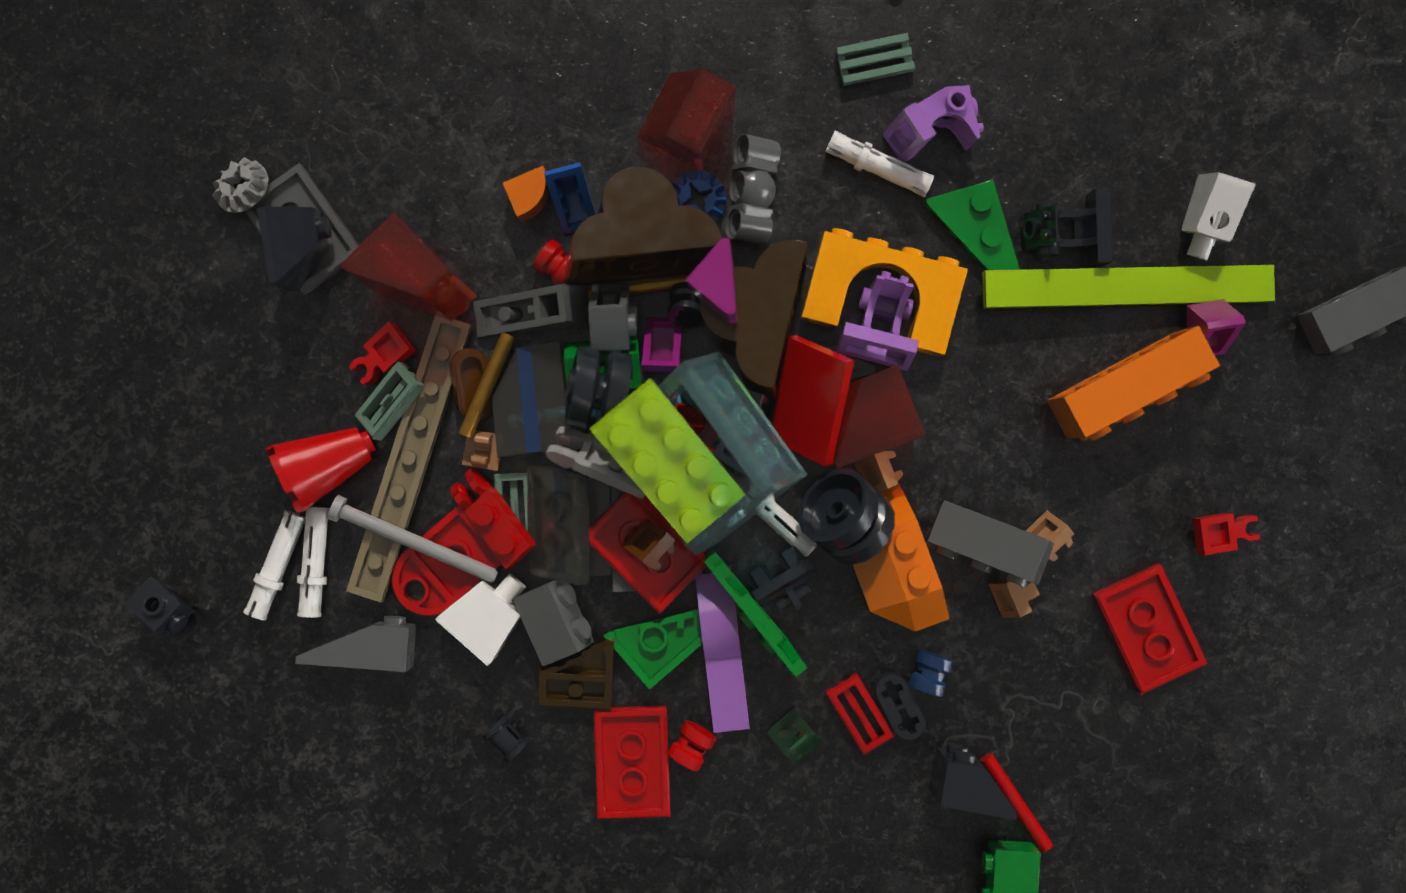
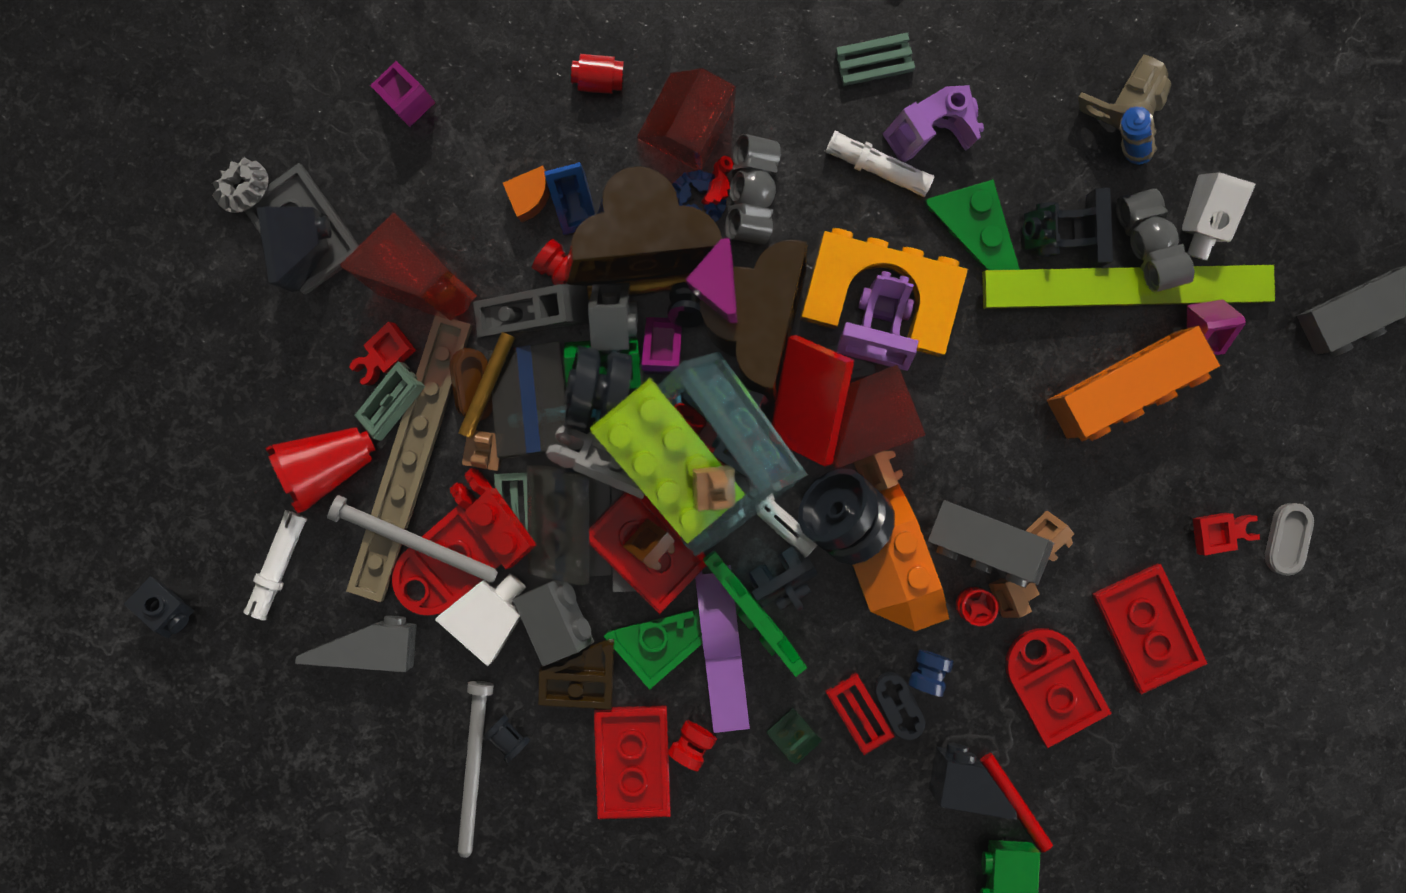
(313, 562): white pin -> none
(403, 93): none -> magenta slope
(479, 693): none -> light grey bar
(597, 73): none -> red brick
(714, 488): none -> medium nougat tile
(719, 186): none -> red piece
(983, 608): none -> red wheel
(1054, 687): none -> red tile
(1134, 109): none -> dark tan piece
(1154, 240): none -> dark grey piece
(1289, 539): none -> light grey tile

